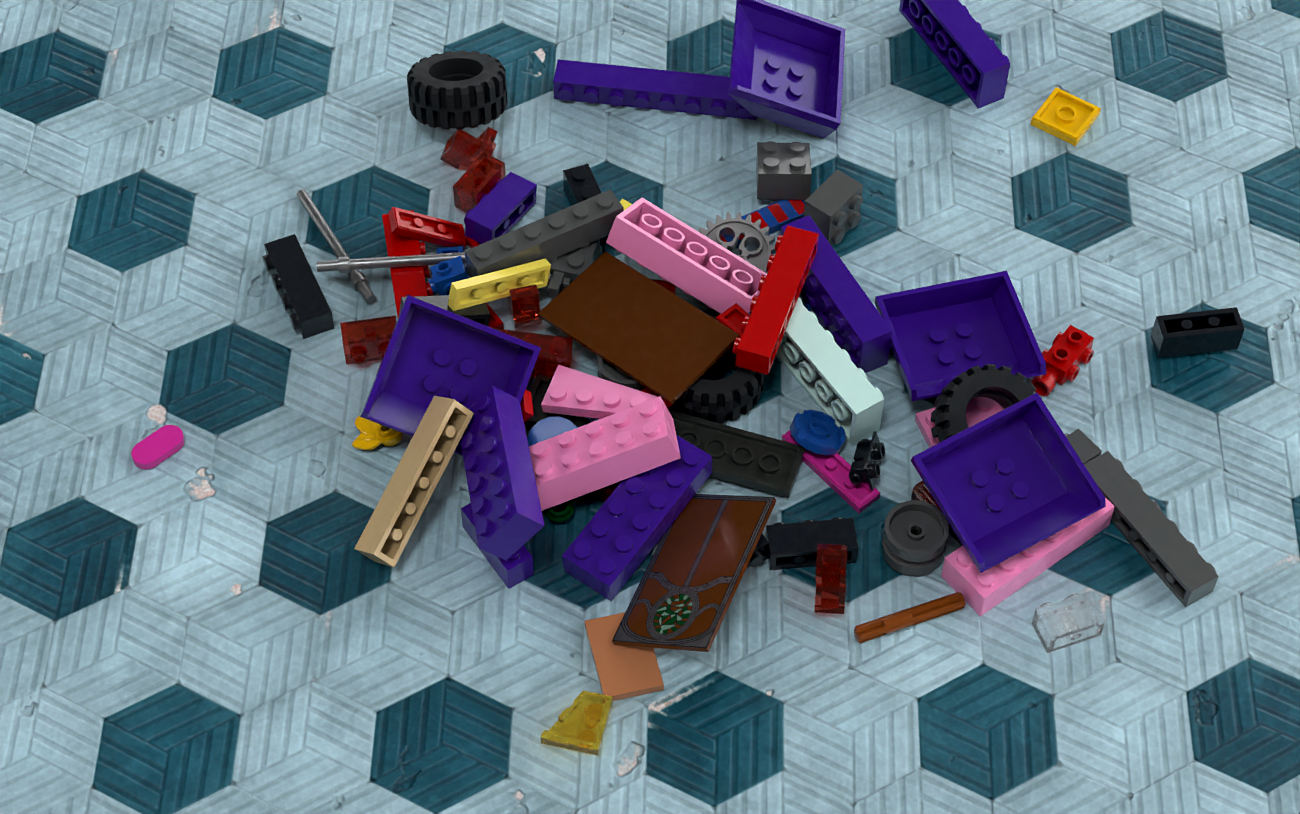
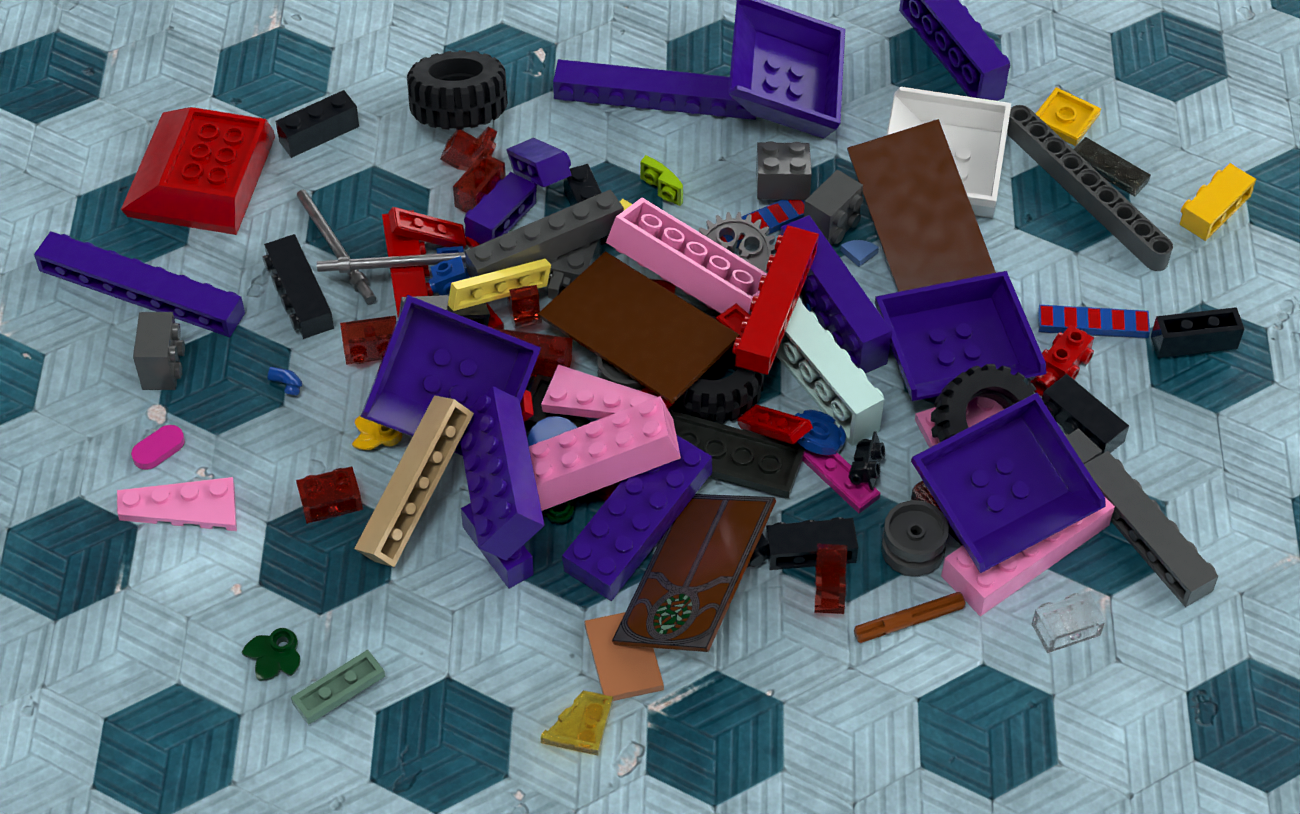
(140, 283): none -> dark purple brick
(158, 351): none -> dark grey brick
(196, 502): none -> bright pink wing
(200, 169): none -> red piece
(270, 656): none -> dark green plate
(288, 377): none -> blue arm
(317, 123): none -> black brick
(329, 494): none -> clear red brick
(338, 687): none -> sand green plate
(539, 162): none -> dark purple brick
(657, 174): none -> lime slope
(774, 424): none -> red tile
(859, 251): none -> medium blue tile
(920, 208): none -> reddish brown piece
(973, 131): none -> white piece
(1078, 409): none -> black brick
(1089, 188): none -> dark grey beam
(1094, 320): none -> tile
(1113, 167): none -> clear smoke plate
(1217, 201): none -> yellow brick

